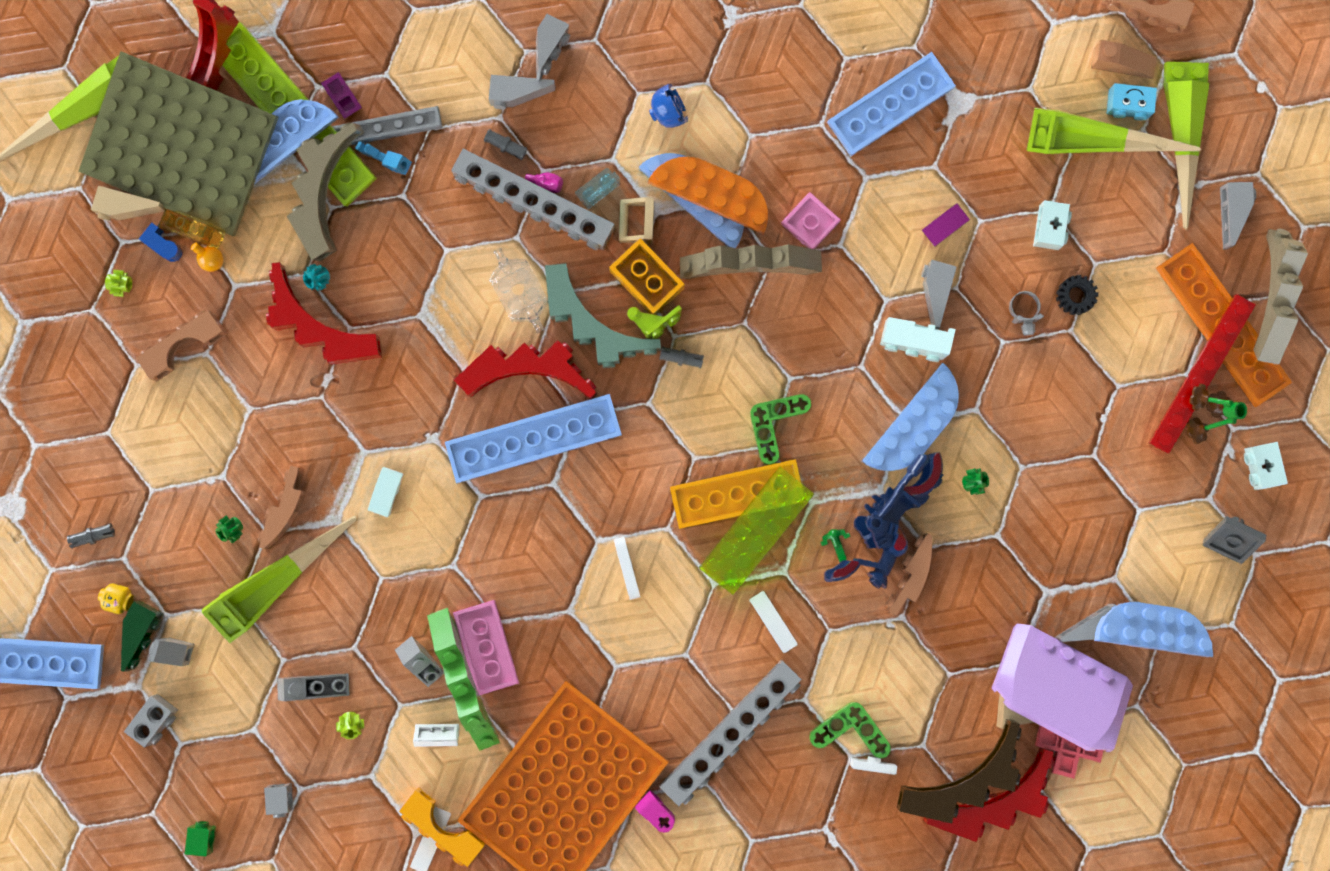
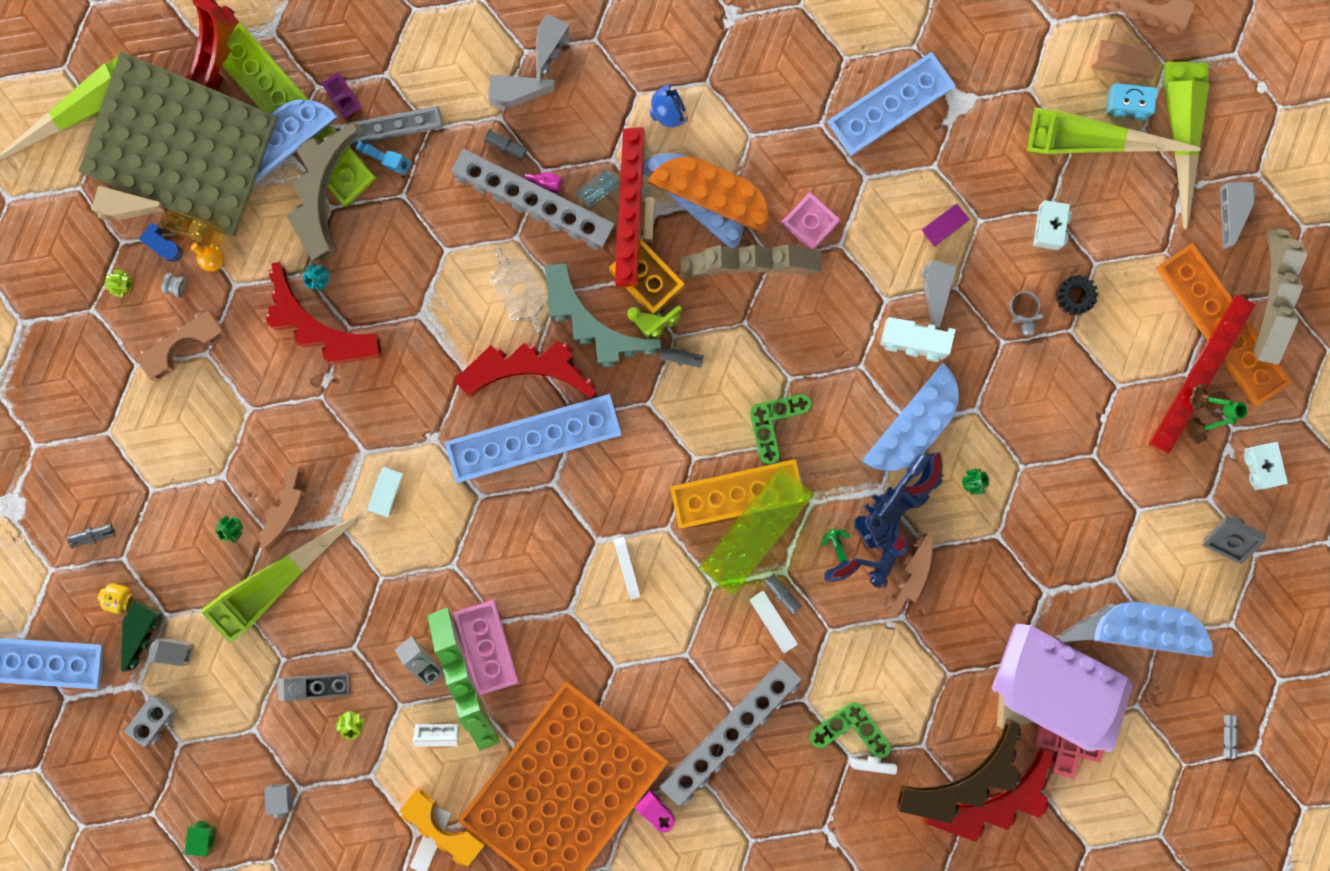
(174, 285): none -> light grey wheel
(630, 207): none -> red plate
(782, 594): none -> dark grey pin
(1230, 736): none -> light grey axle

